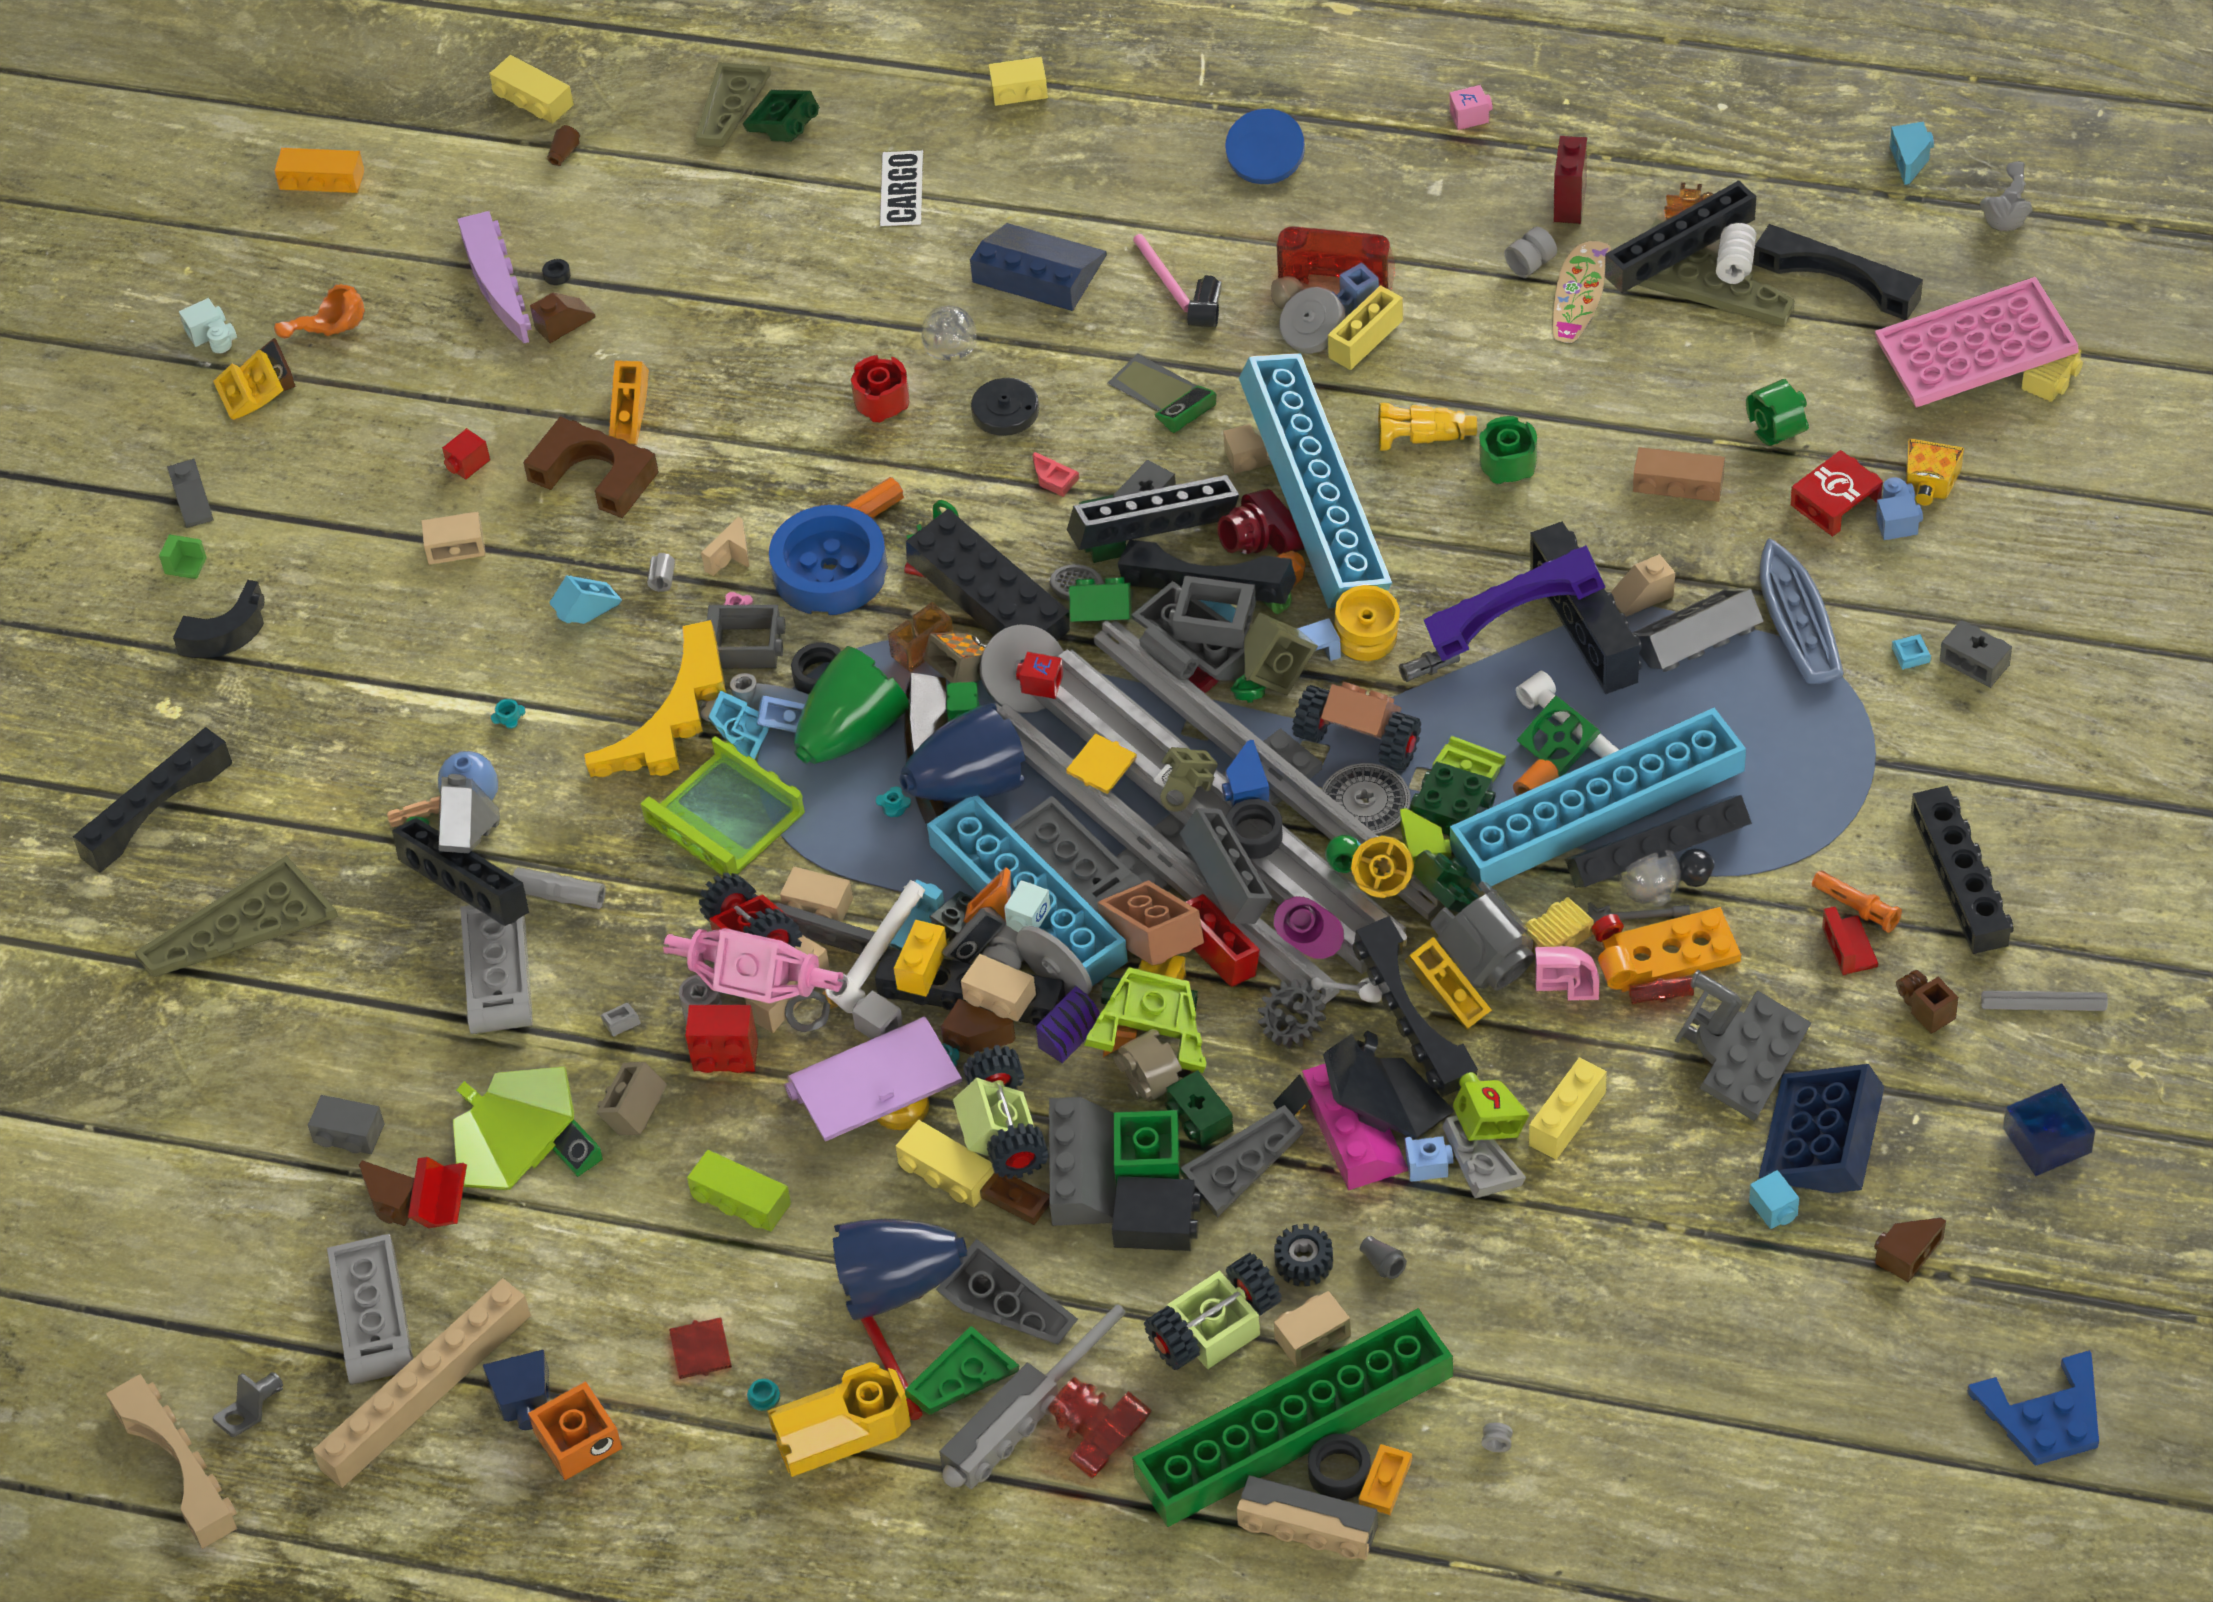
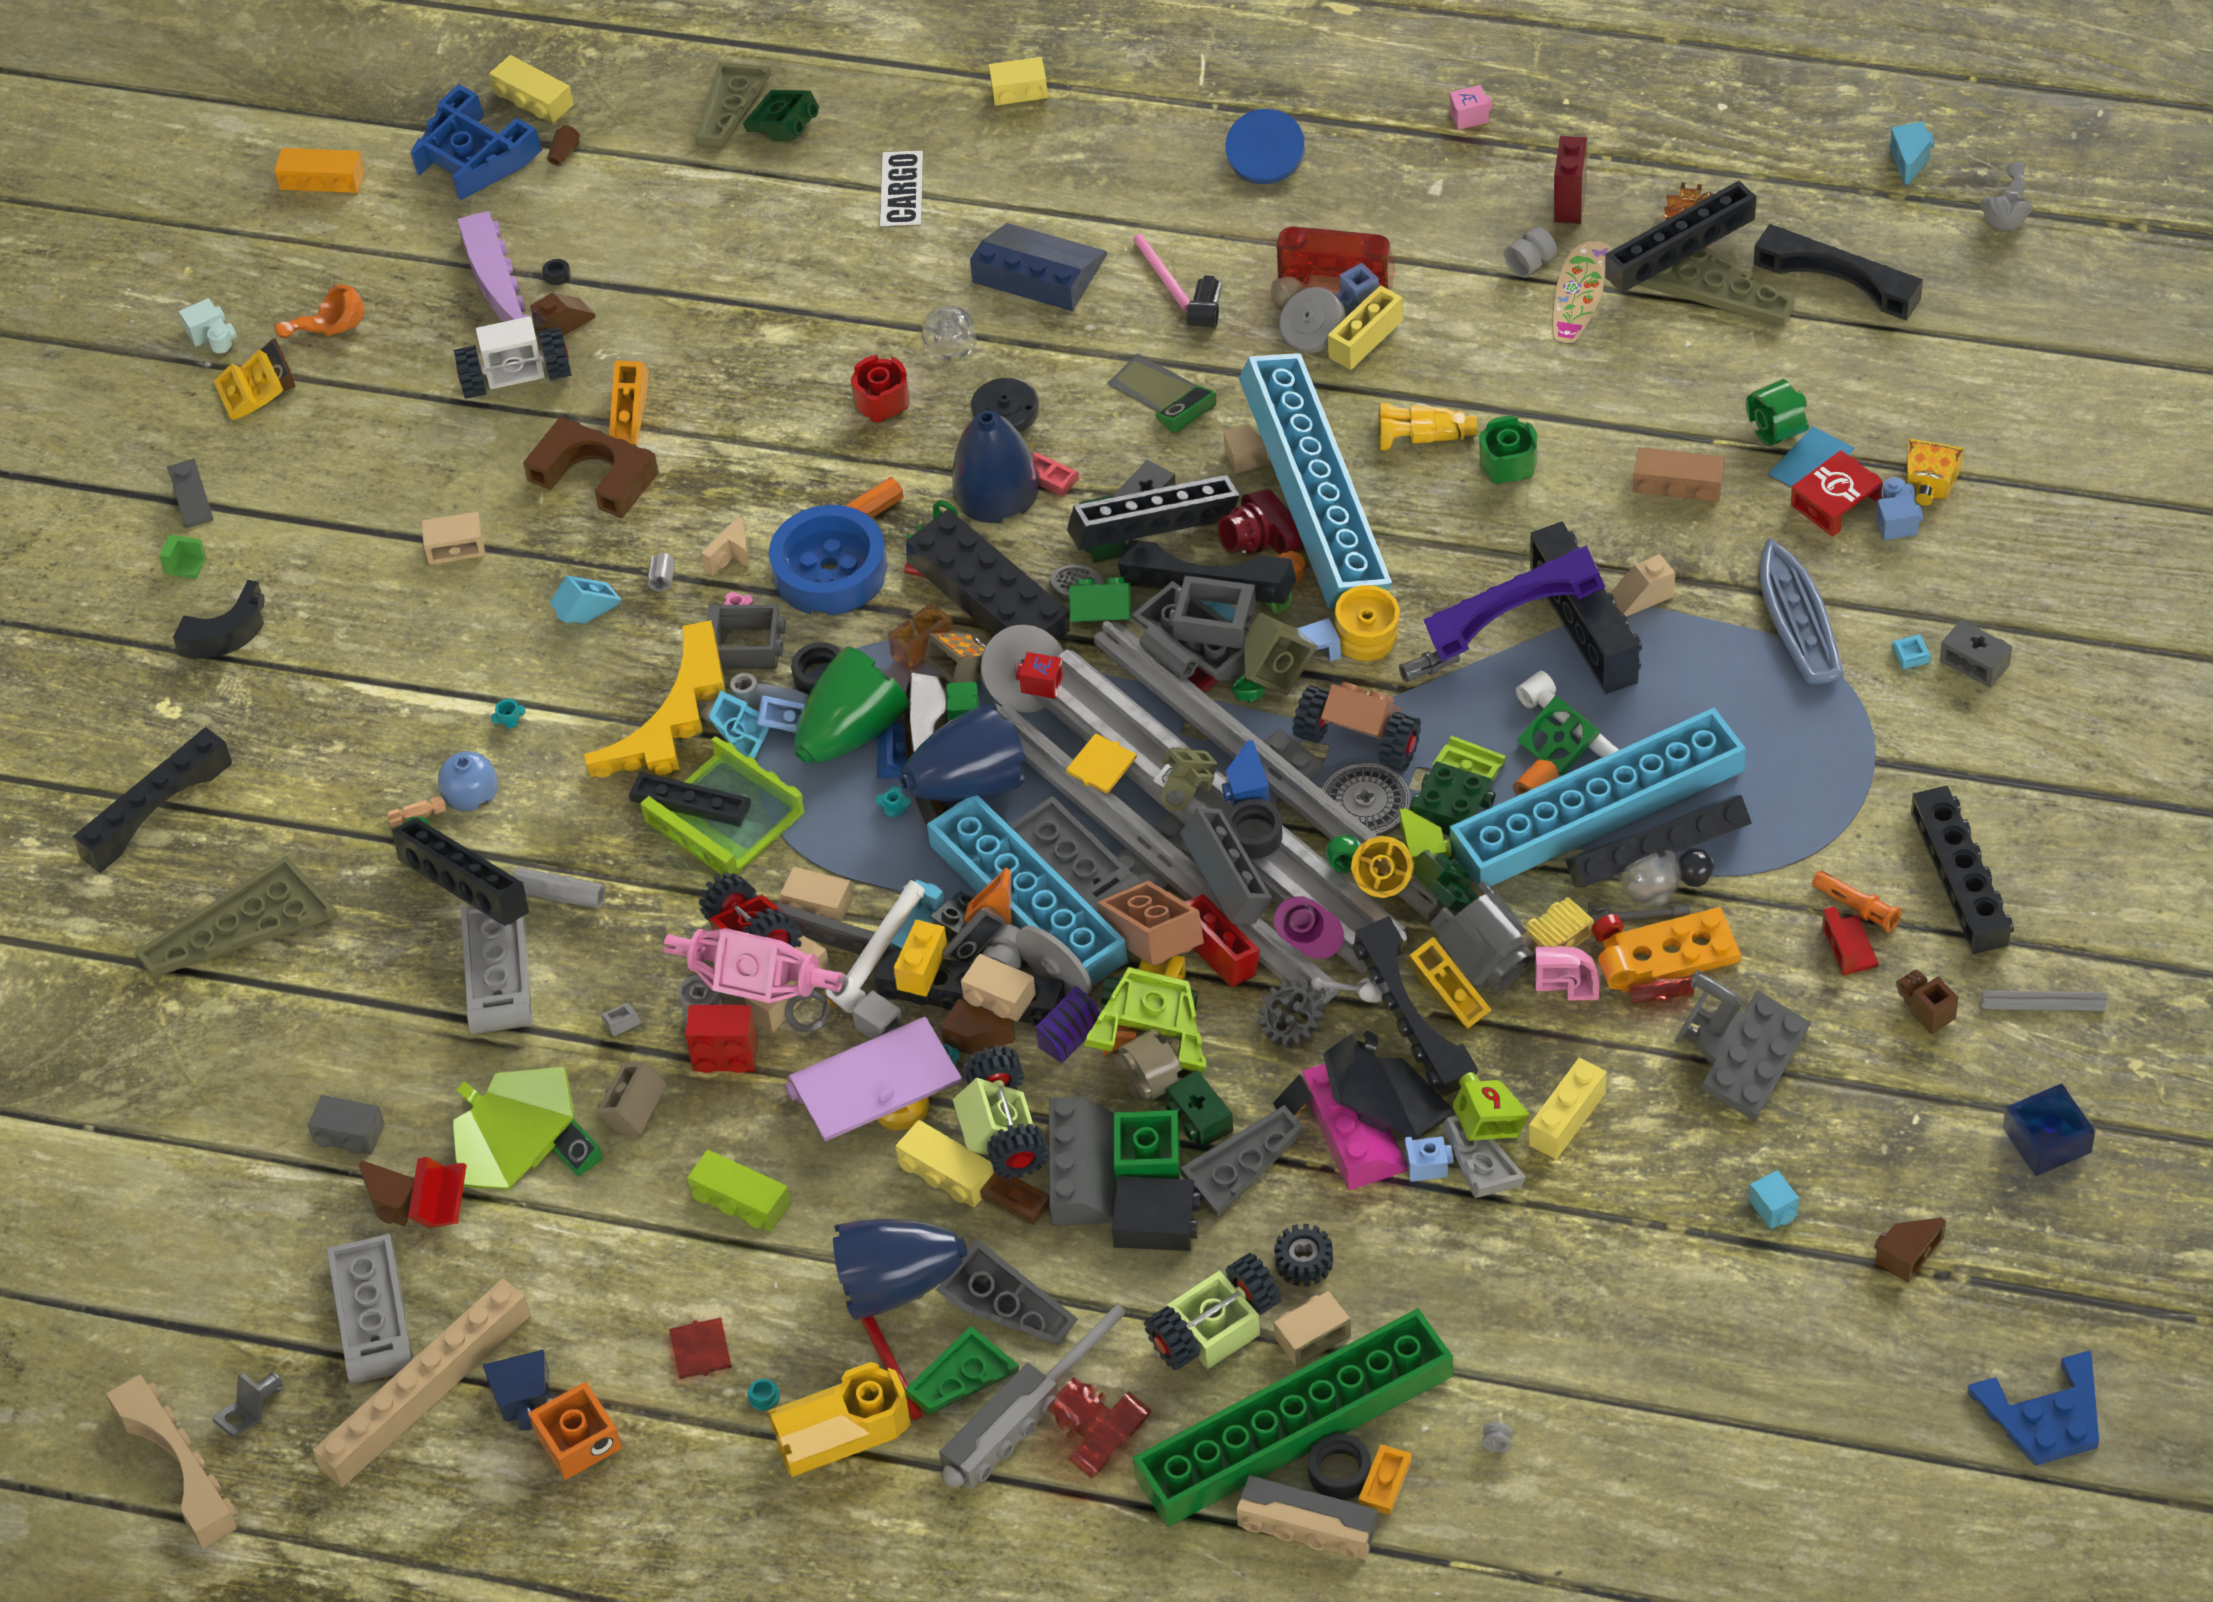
(464, 814): wedge -> none
(465, 454): red brick -> none
(470, 149): none -> blue wedge
(511, 356): none -> brick
(691, 799): none -> black tile
(891, 752): none -> blue slope
(993, 470): none -> dark blue cylinder
(1027, 906): light aqua brick -> none
(1385, 1258): dark grey cone -> none
(1698, 627): slope -> none
(1735, 253): white piece -> none
(1807, 455): none -> dark azure sticker
(1824, 1128): dark blue slope -> none
(1976, 342): bright pink plate -> none
(2052, 377): light yellow brick -> none

